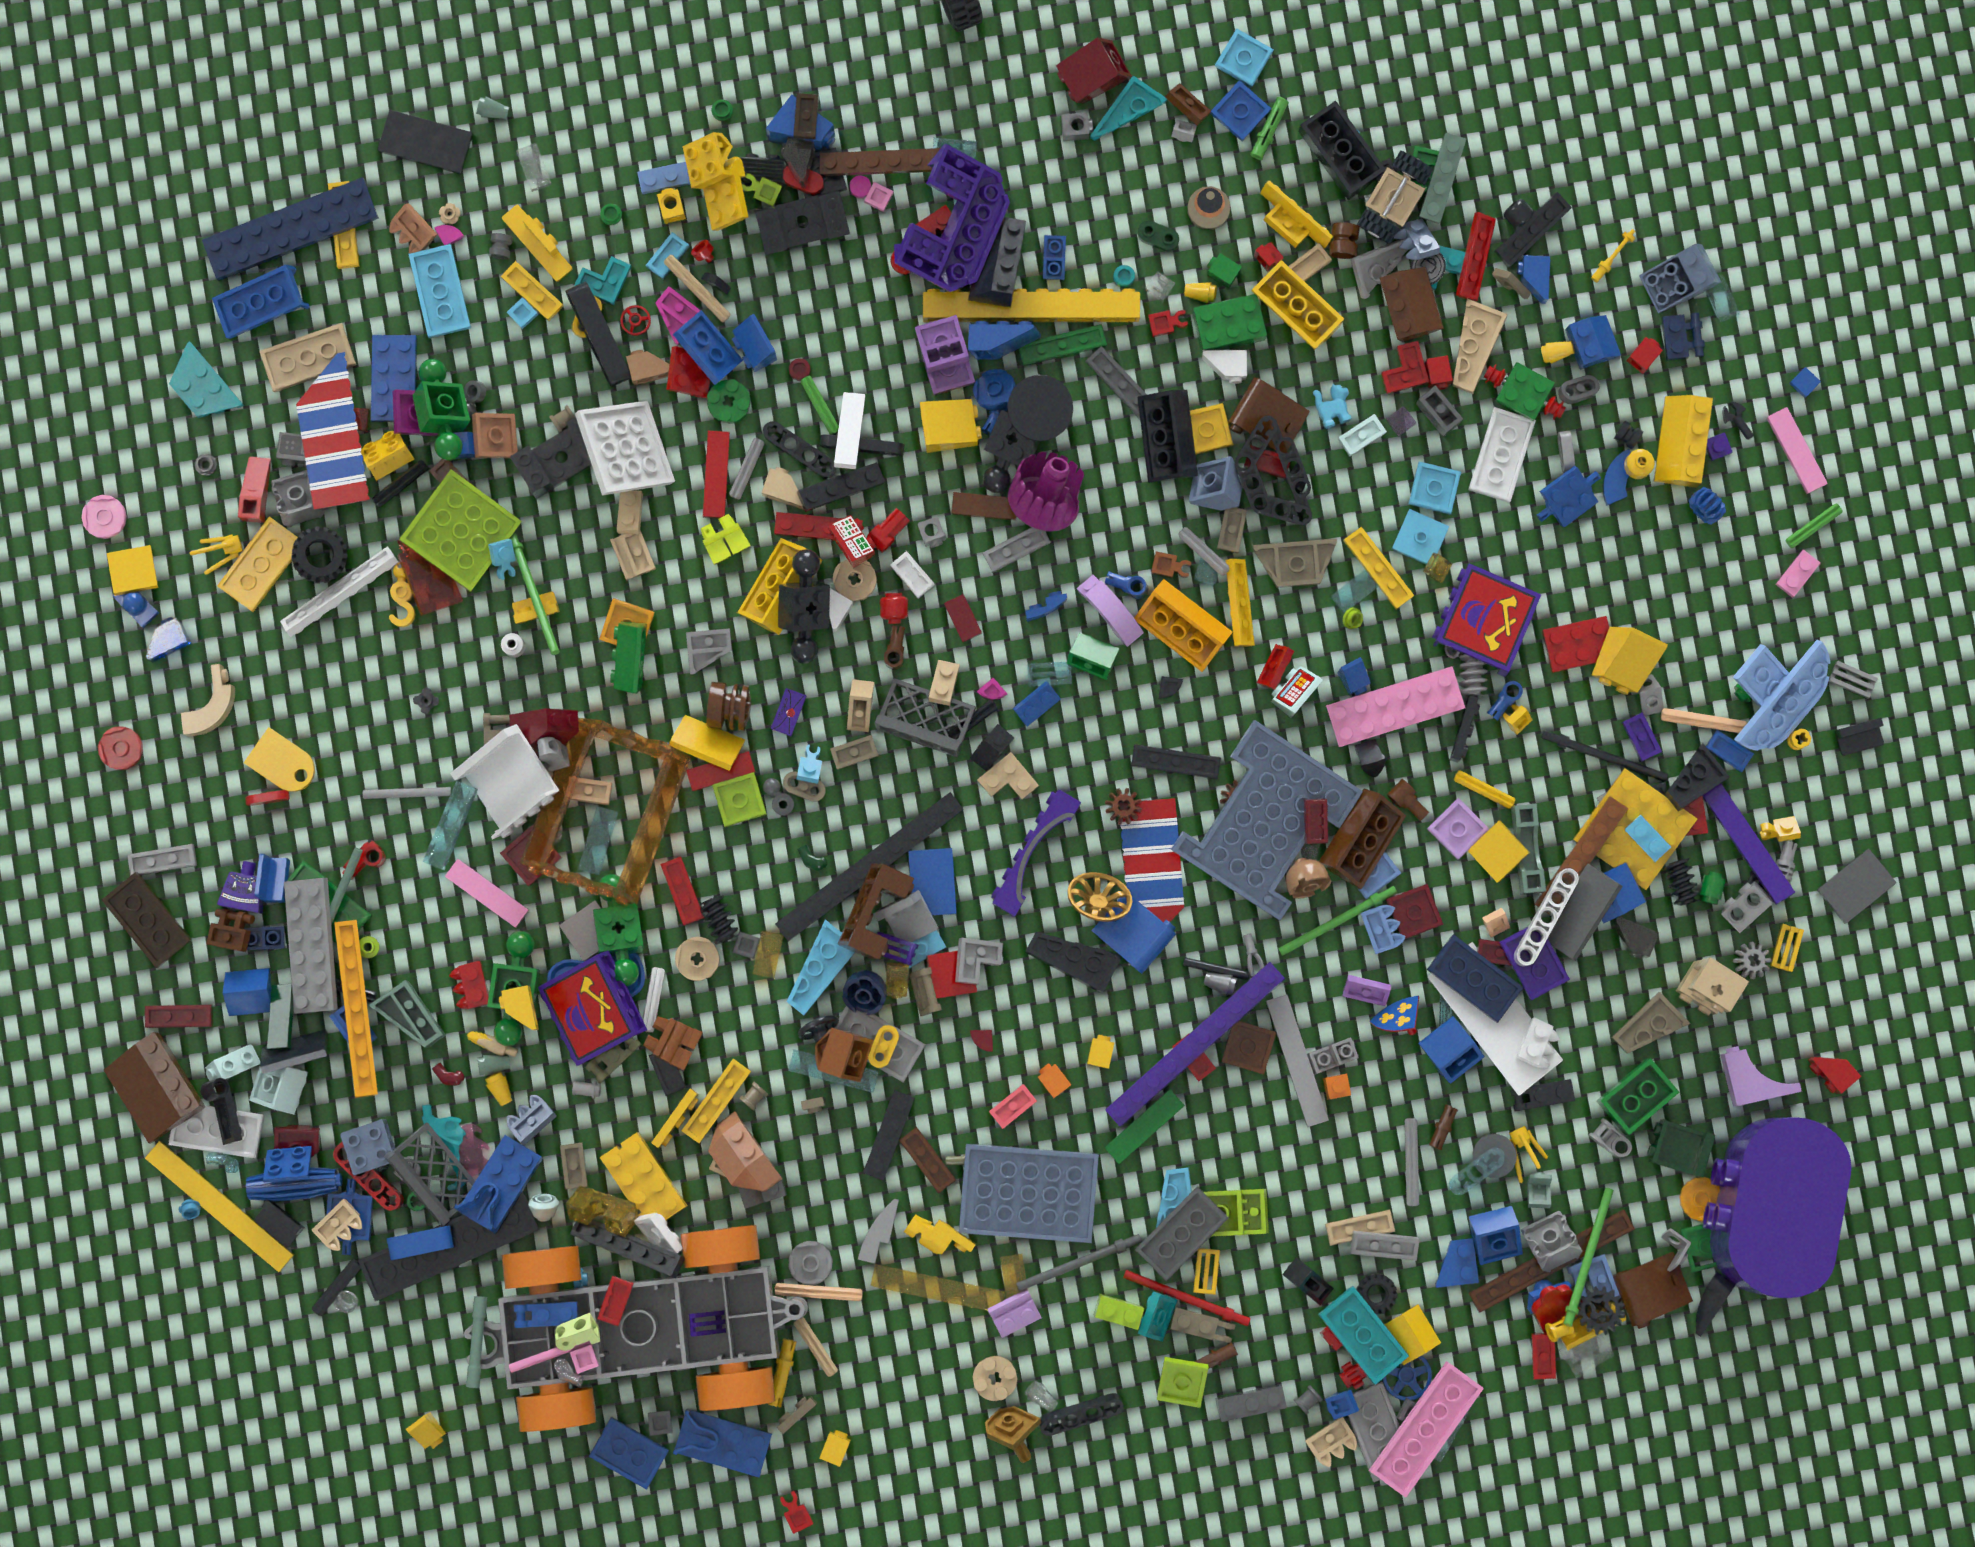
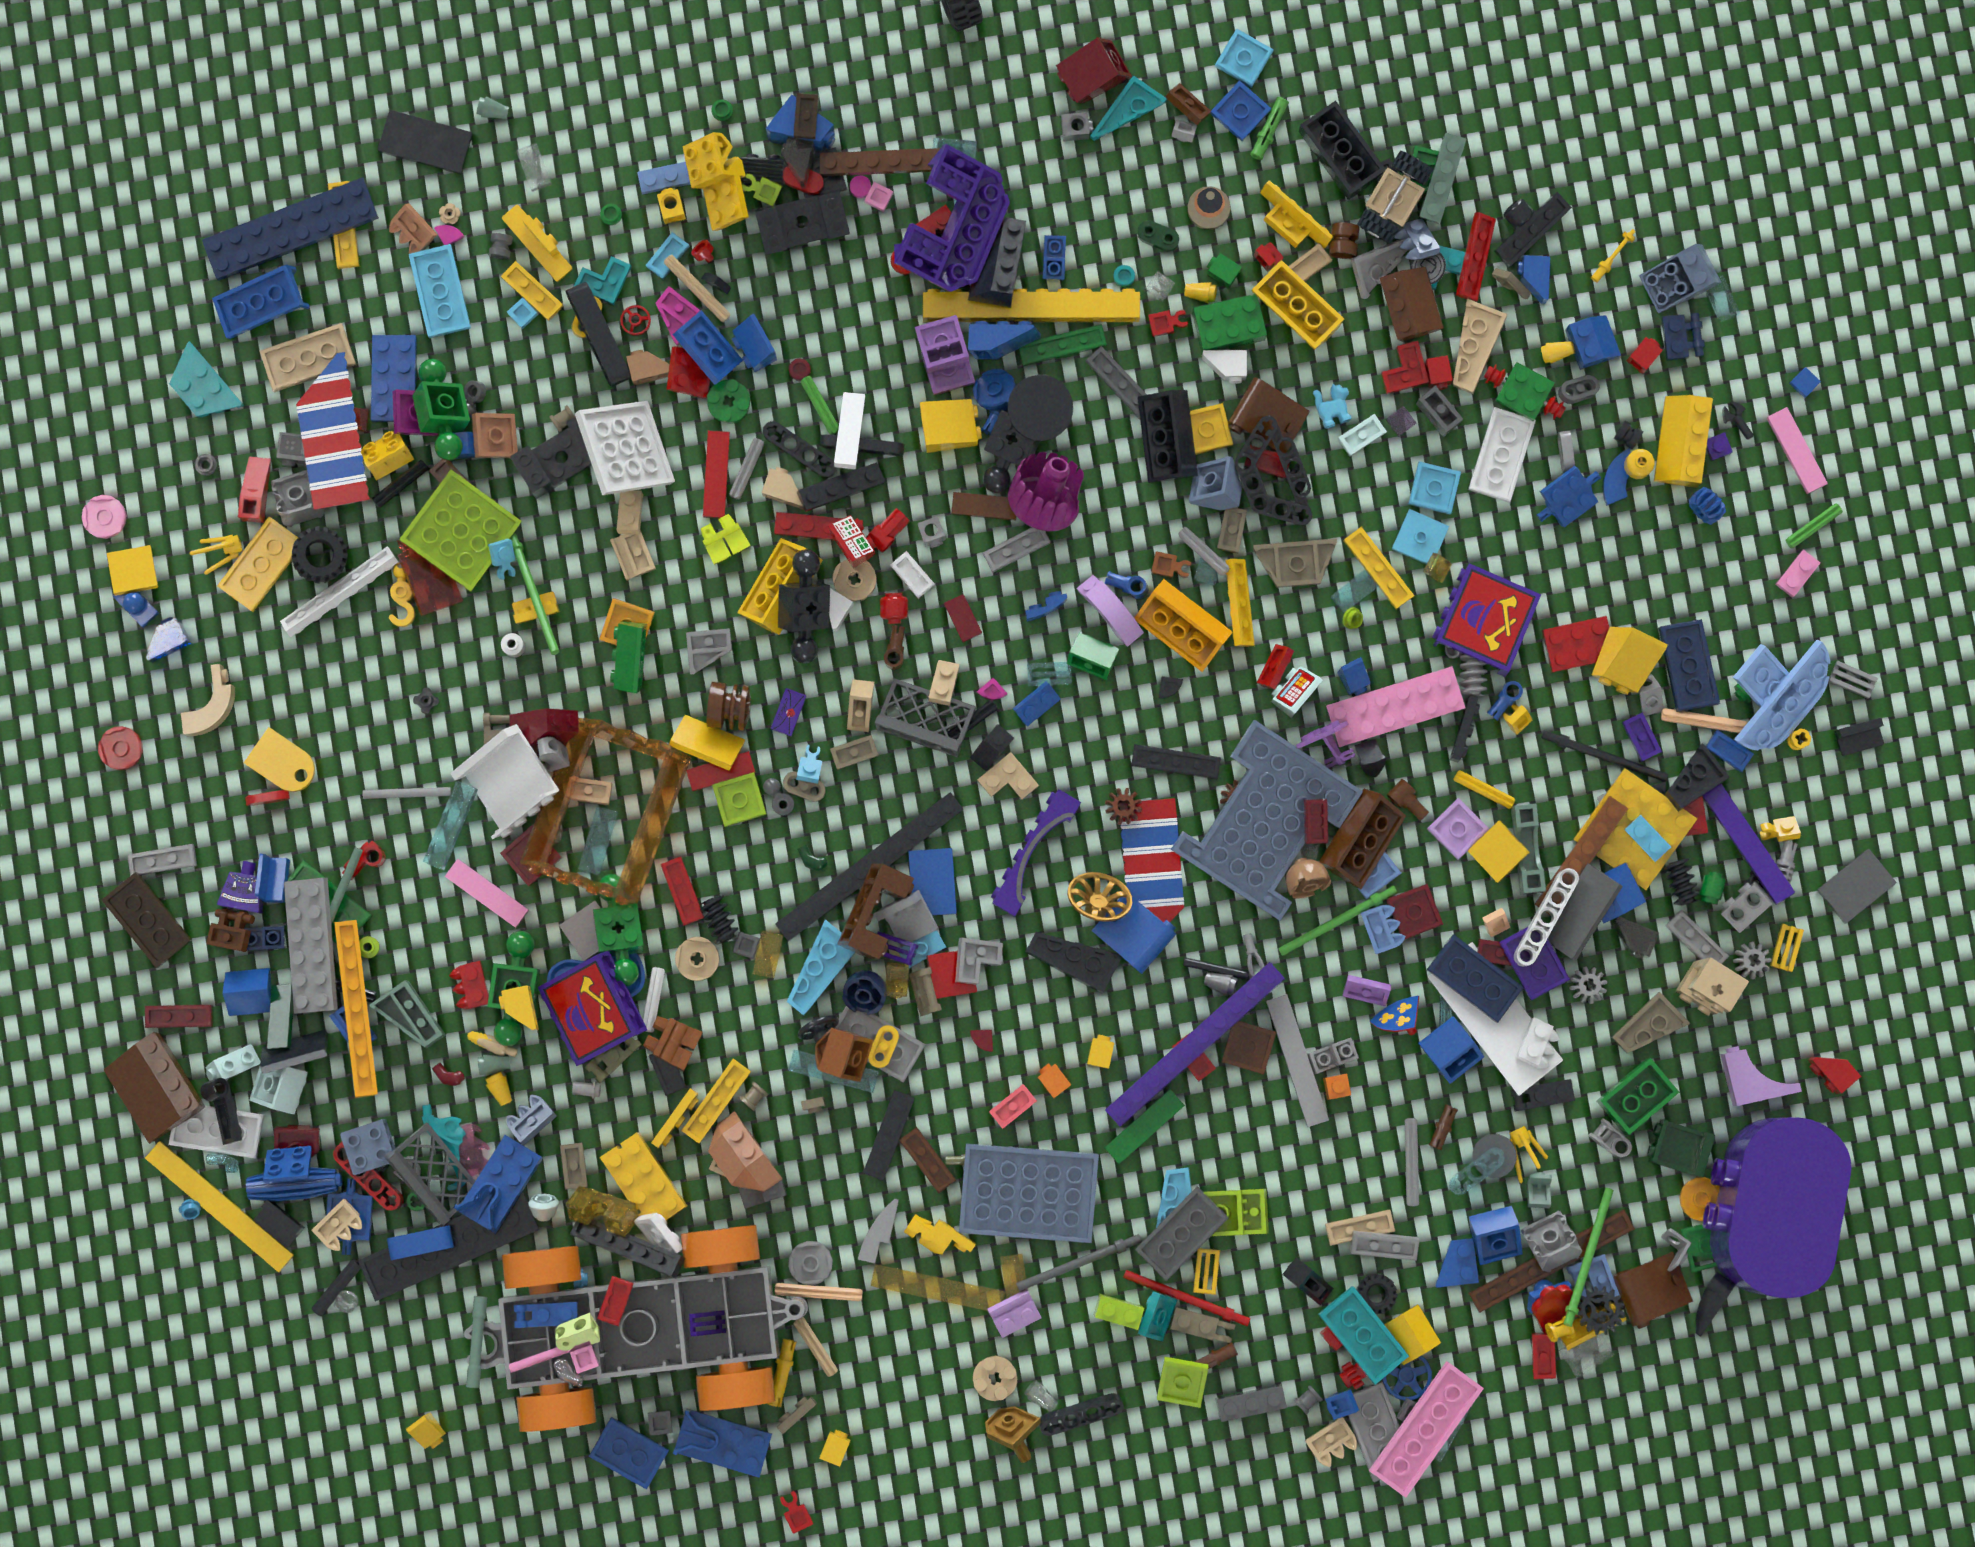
(1326, 734): none -> medium lavender plate
(1594, 981): none -> light grey gear
(1689, 665): none -> dark blue tile
(1695, 938): none -> light grey tile

